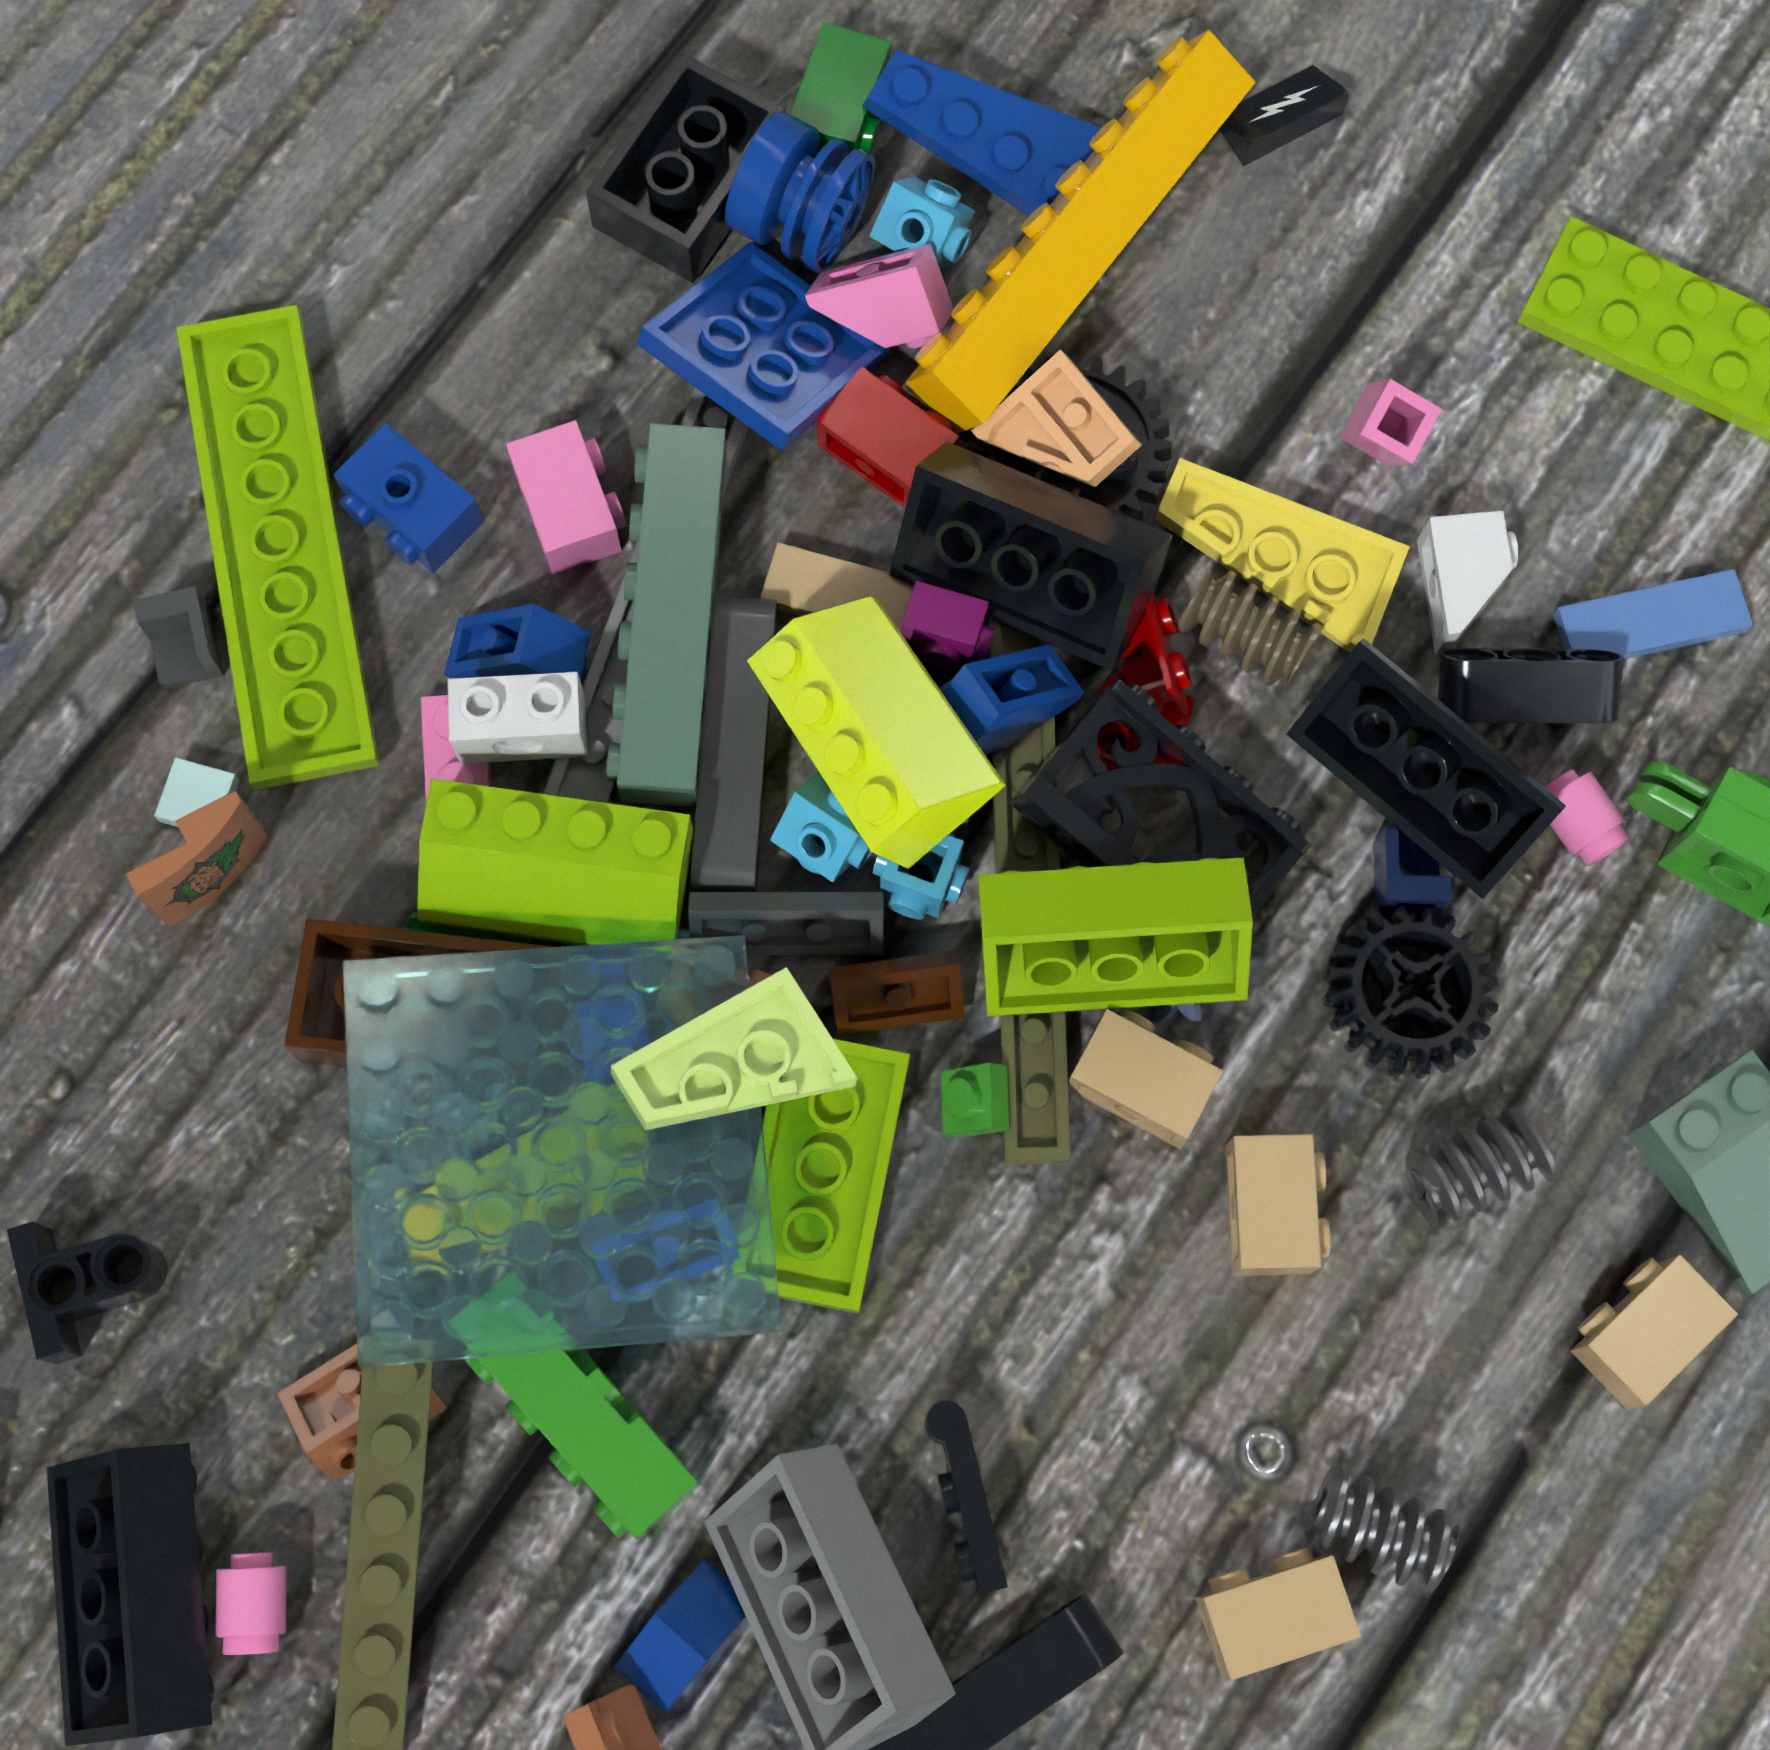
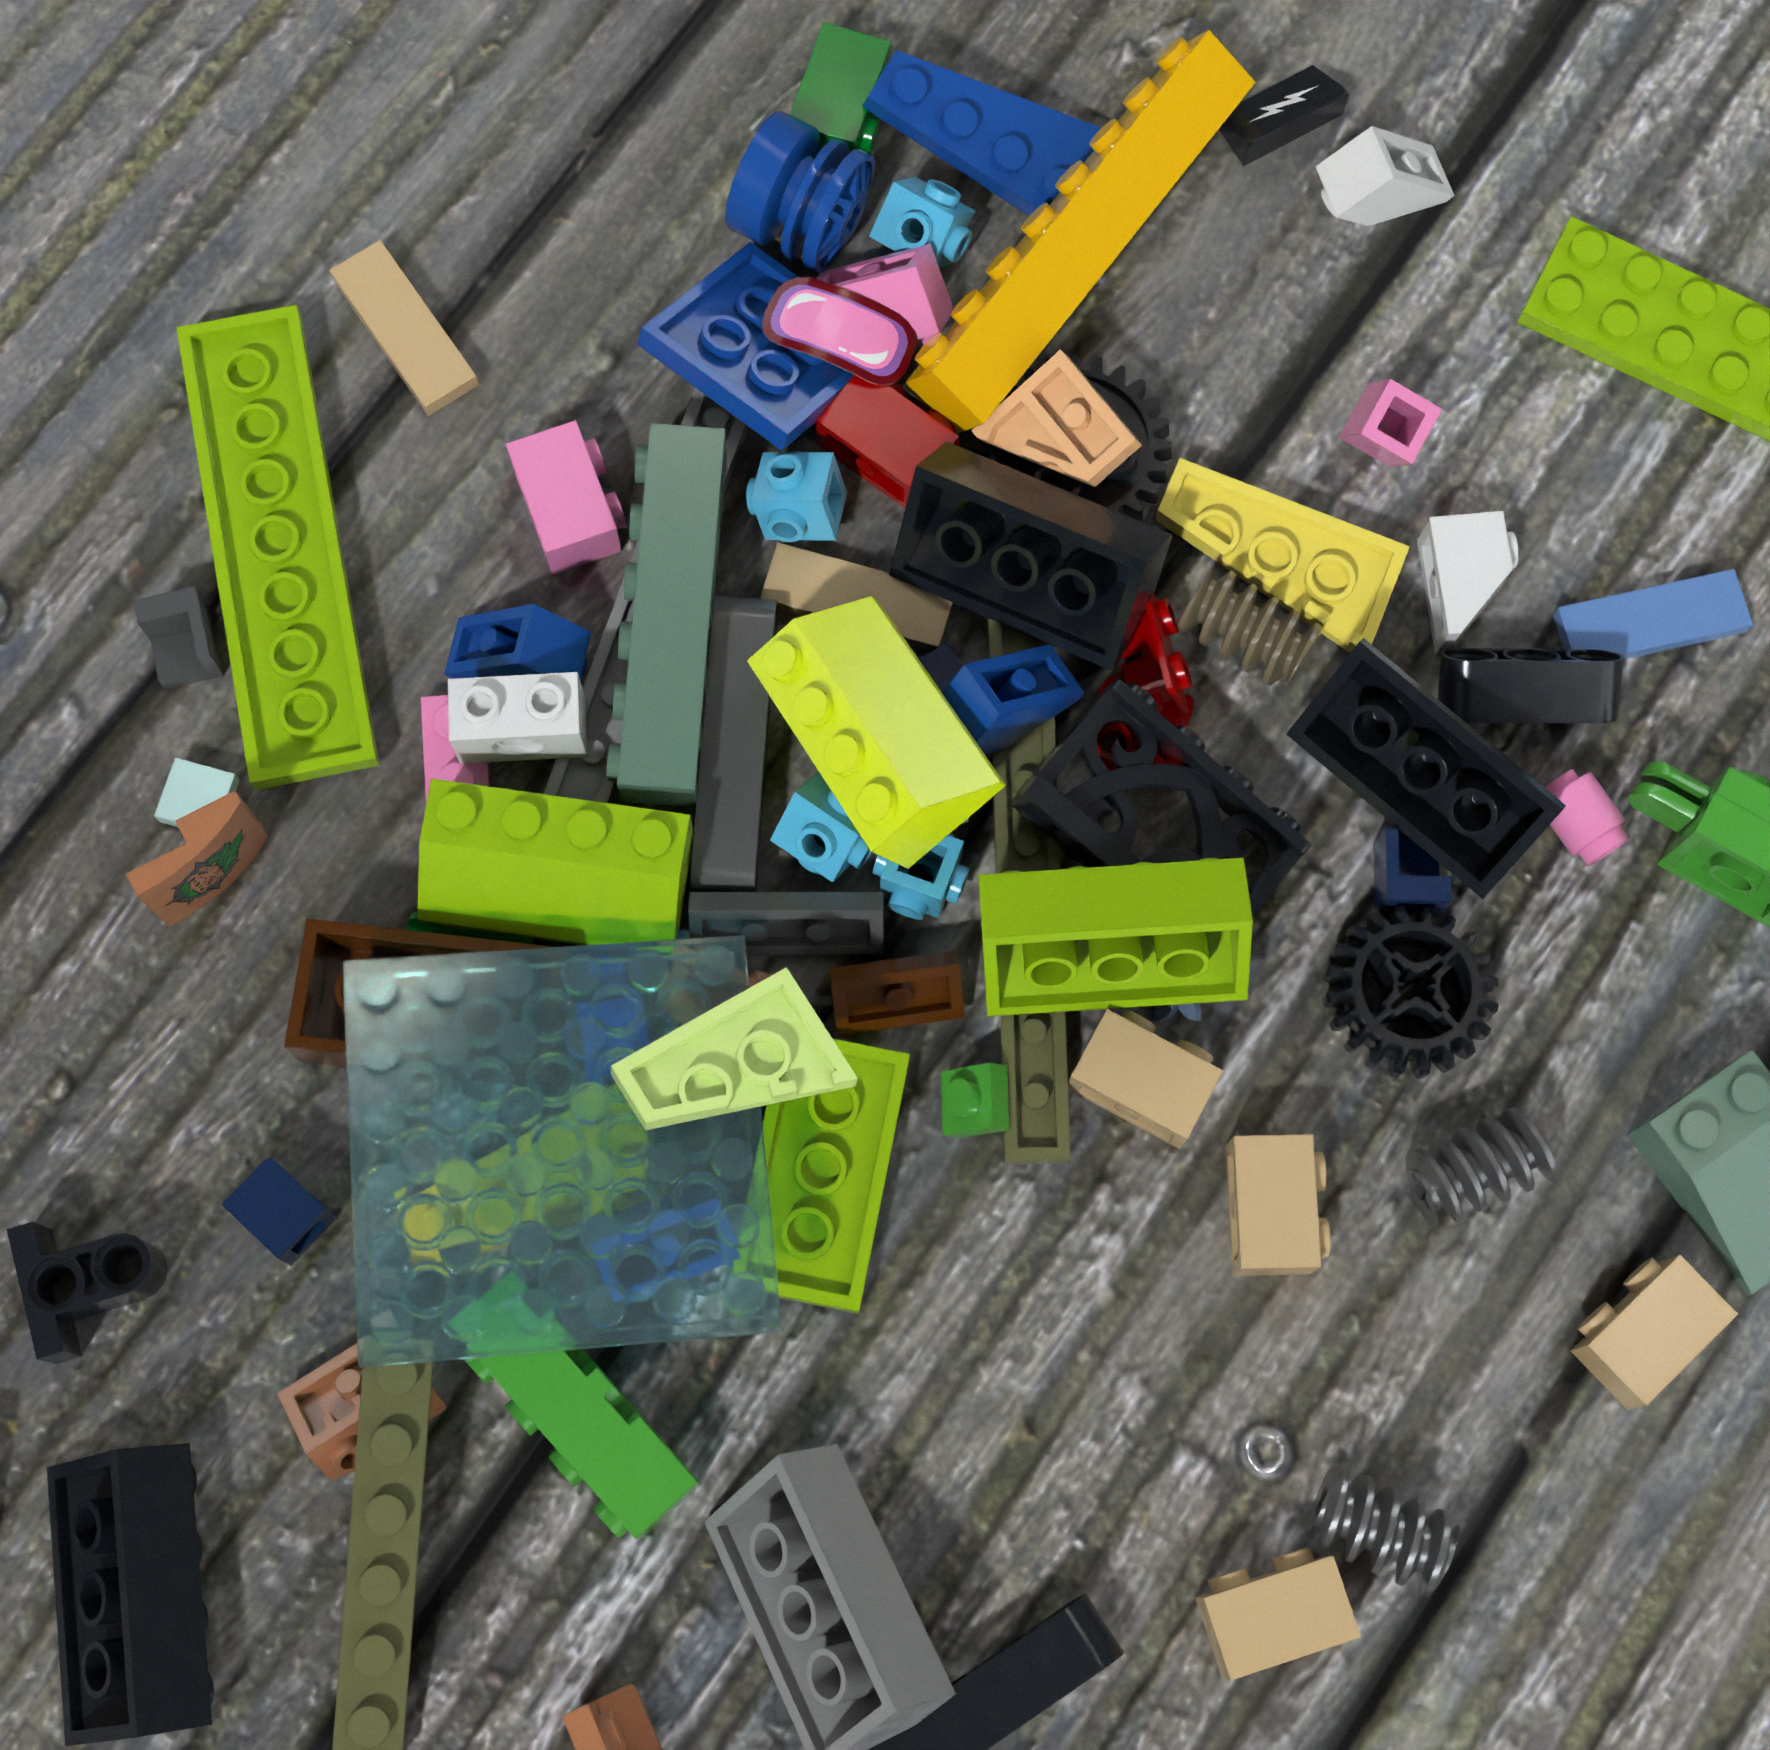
(250, 1604): bright pink brick -> none
(279, 1211): none -> dark blue panel
(404, 327): none -> tan tile
(407, 499): blue brick -> none
(676, 167): black brick -> none
(682, 1636): blue slope -> none
(797, 496): none -> medium azure brick
(840, 329): none -> sticker
(946, 627): magenta brick -> none
(964, 1493): black plate -> none
(1382, 178): none -> white slope

